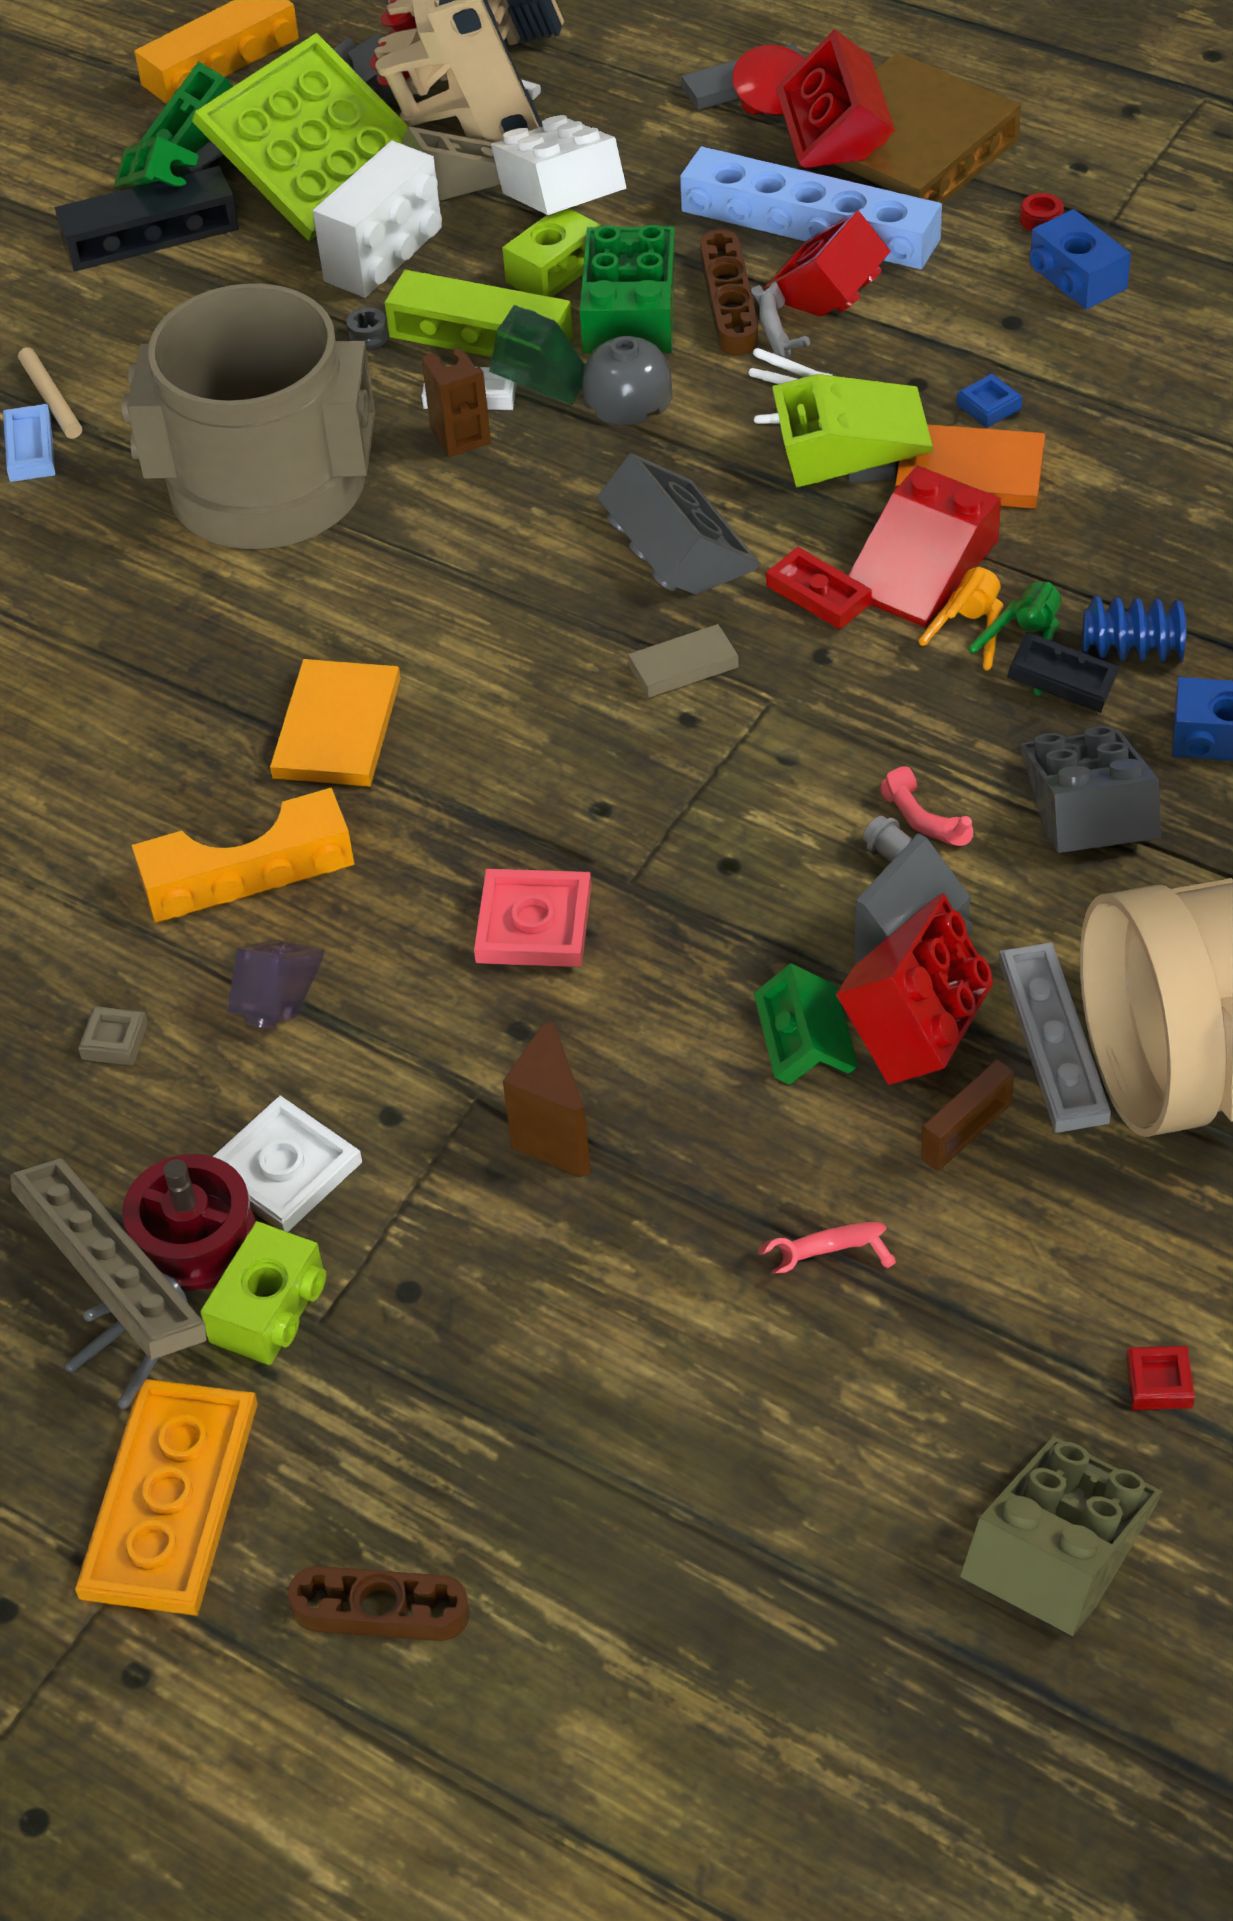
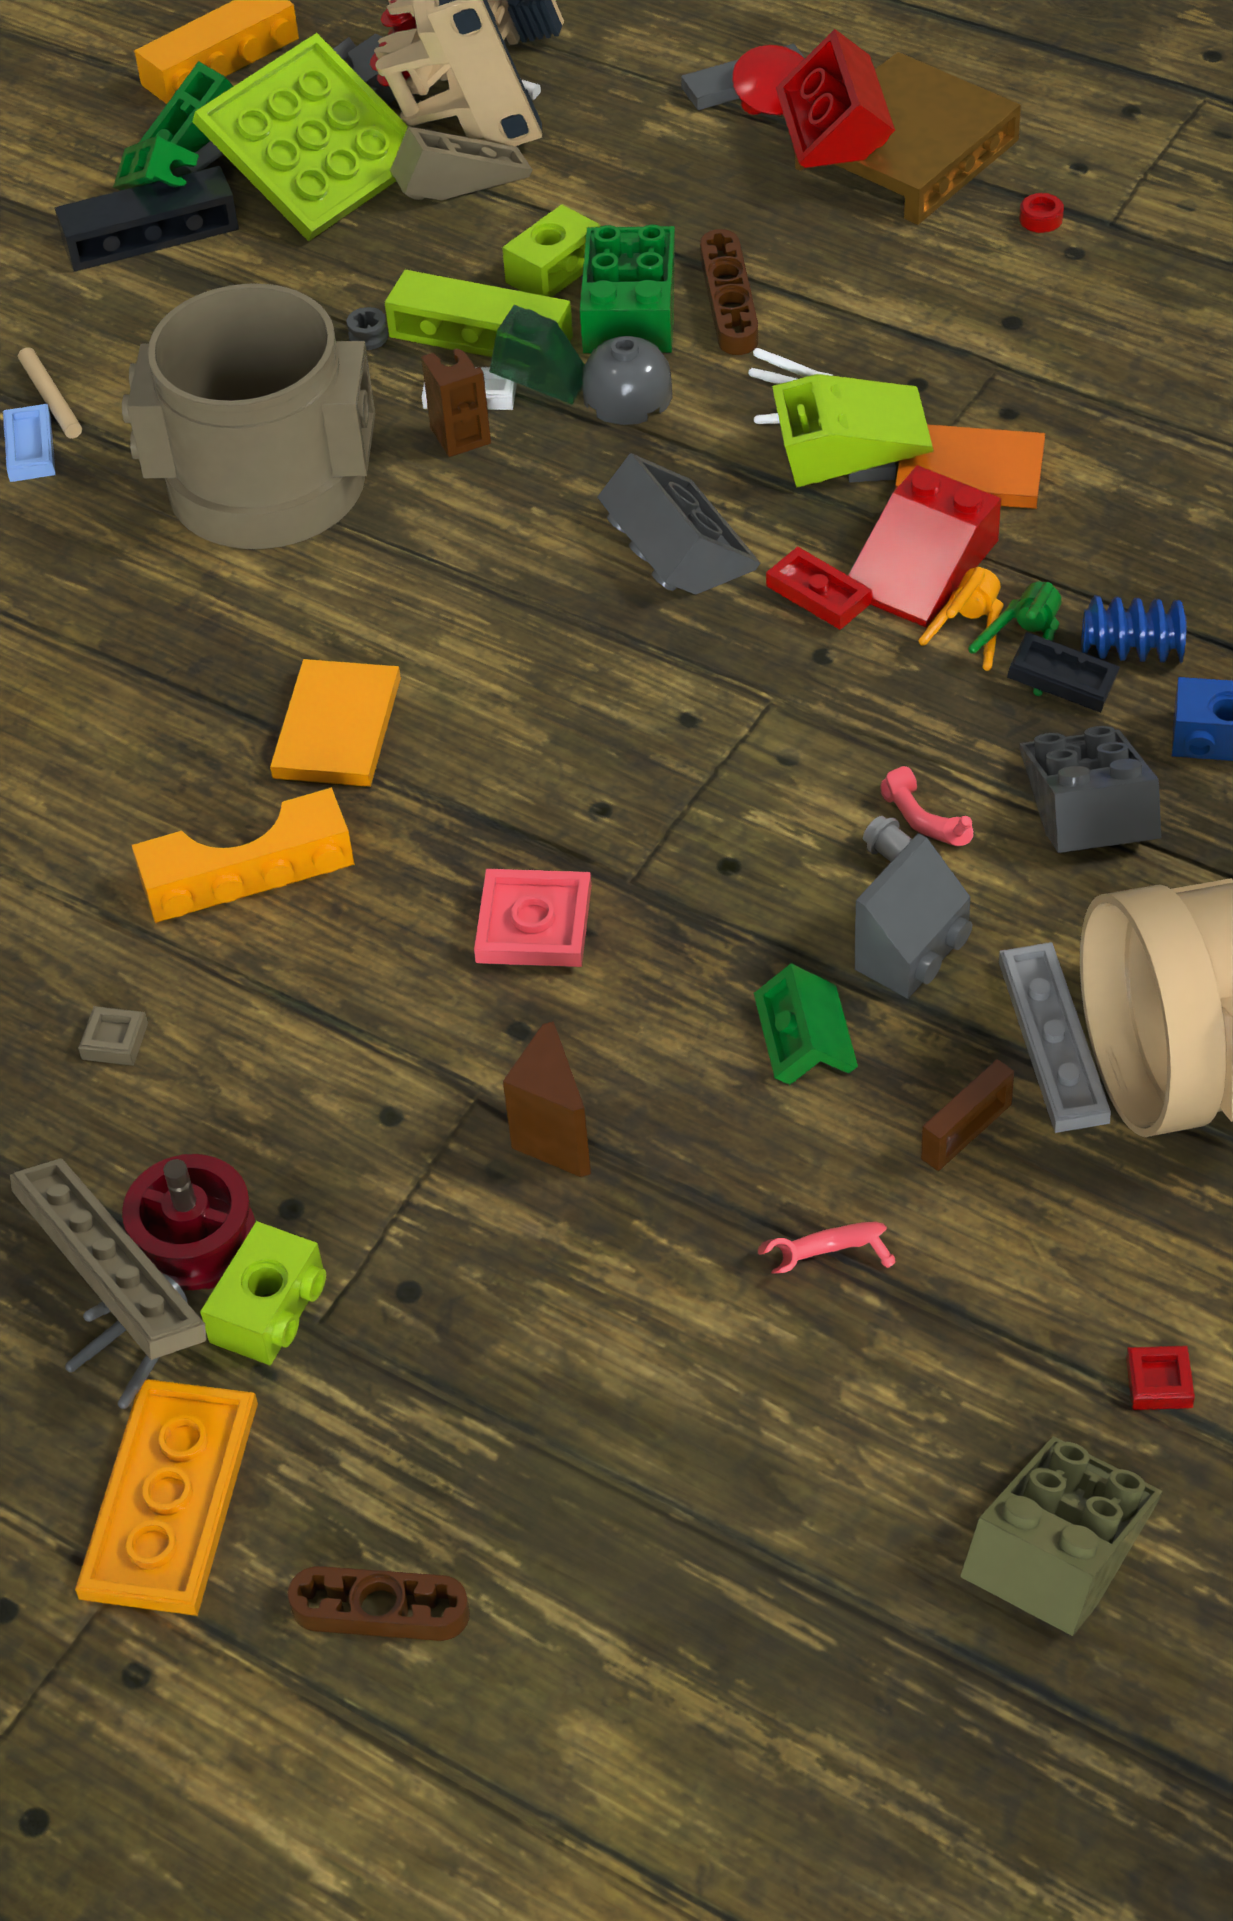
(272, 981): clear purple slope -> none
(288, 1162): white tile -> none
(378, 219): white brick -> none
(558, 164): white brick -> none
(683, 660): dark tan tile -> none
(769, 303): light grey piece -> none
(806, 203): light blue brick -> none
(832, 267): red slope -> none
(917, 992): red slope -> none
(989, 400): blue tile -> none
(1079, 259): blue brick -> none

